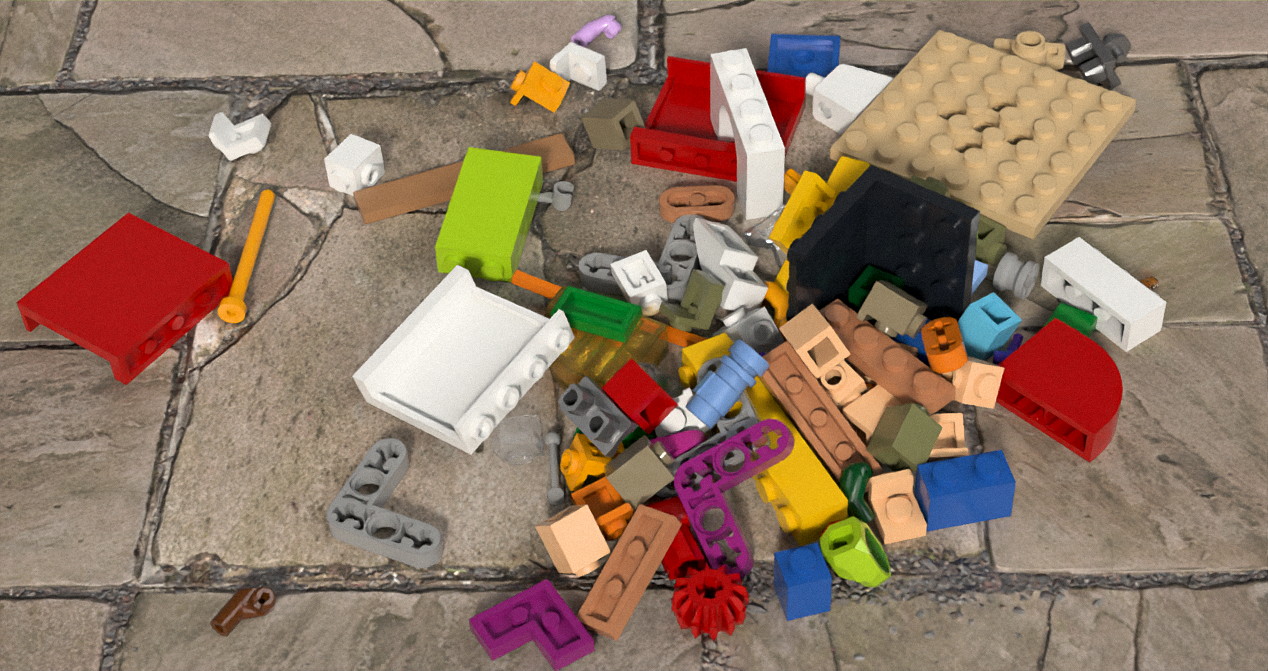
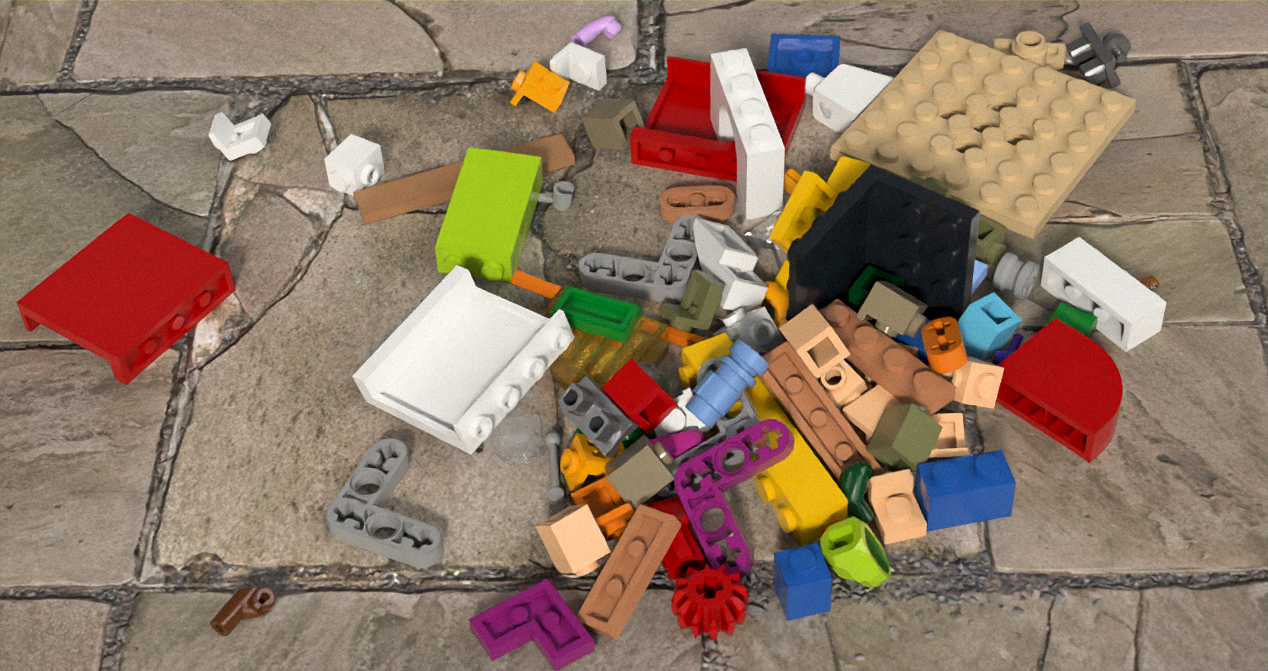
(232, 308): light orange bar -> none
(641, 282): white bracket -> none

